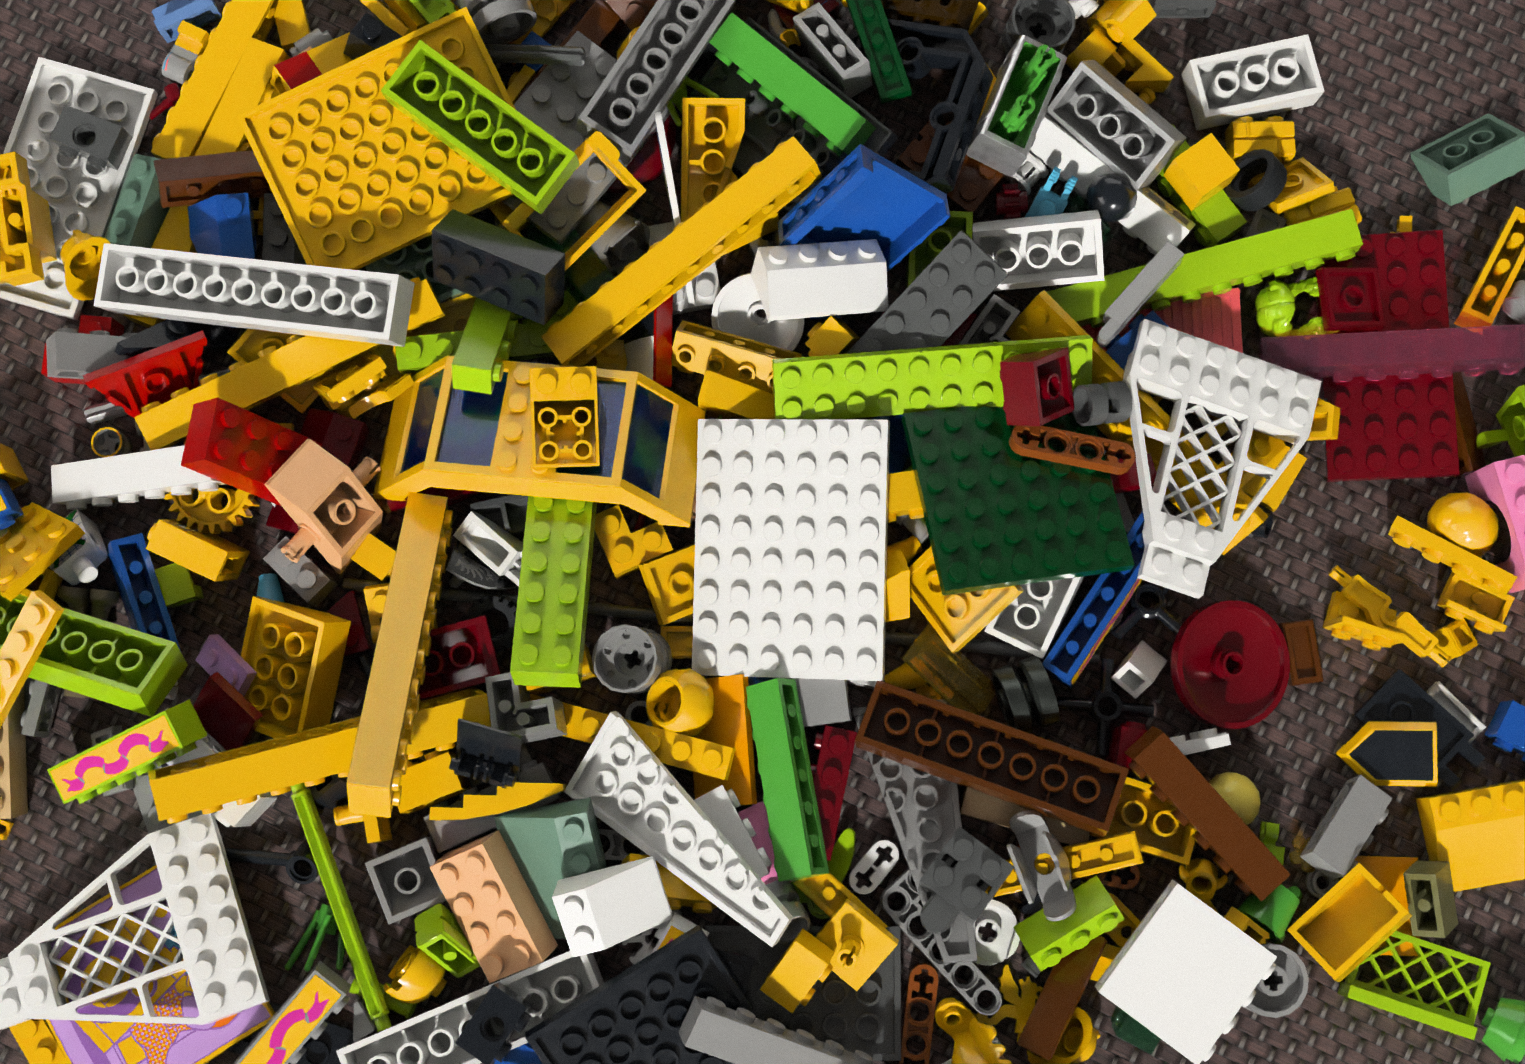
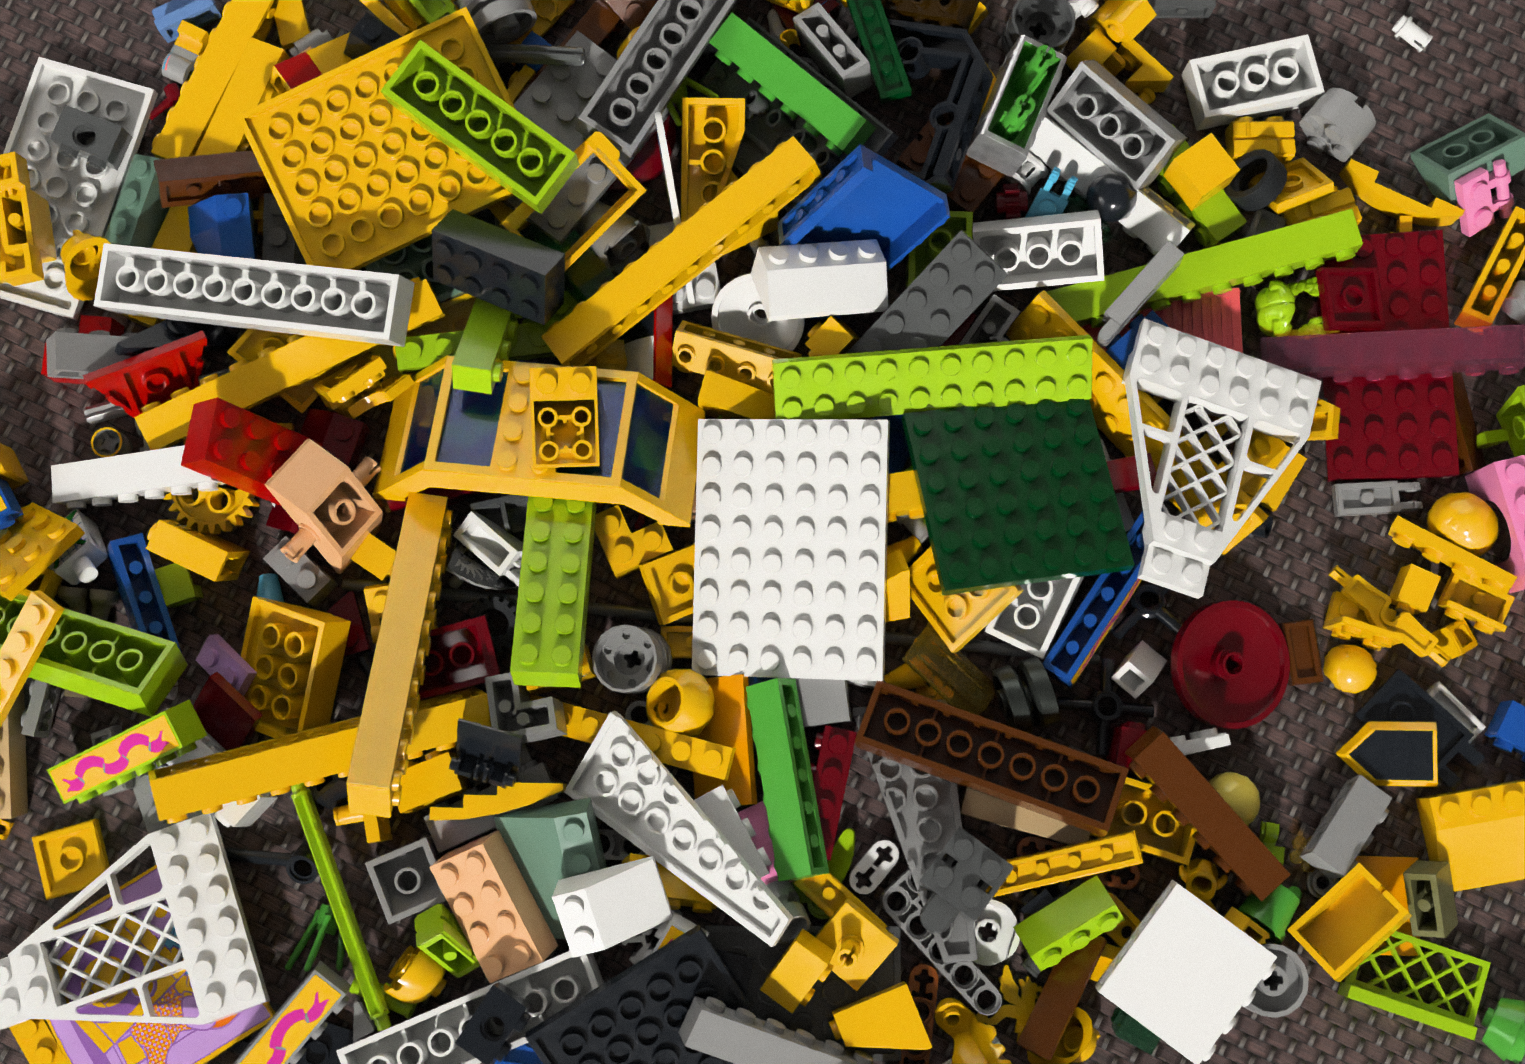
(70, 858): none -> yellow tile
(881, 1021): none -> yellow slope
(1036, 387): dark red slope -> none
(1052, 888): light grey piece -> none
(1071, 455): dark orange beam -> none
(1102, 403): dark grey wheel -> none
(1337, 124): none -> light grey brick
(1350, 668): none -> yellow hair
(1362, 182): none -> yellow slope
(1373, 498): none -> light grey hinge
(1411, 33): none -> white pin
(1413, 589): none -> yellow brick
(1475, 197): none -> bright pink plate

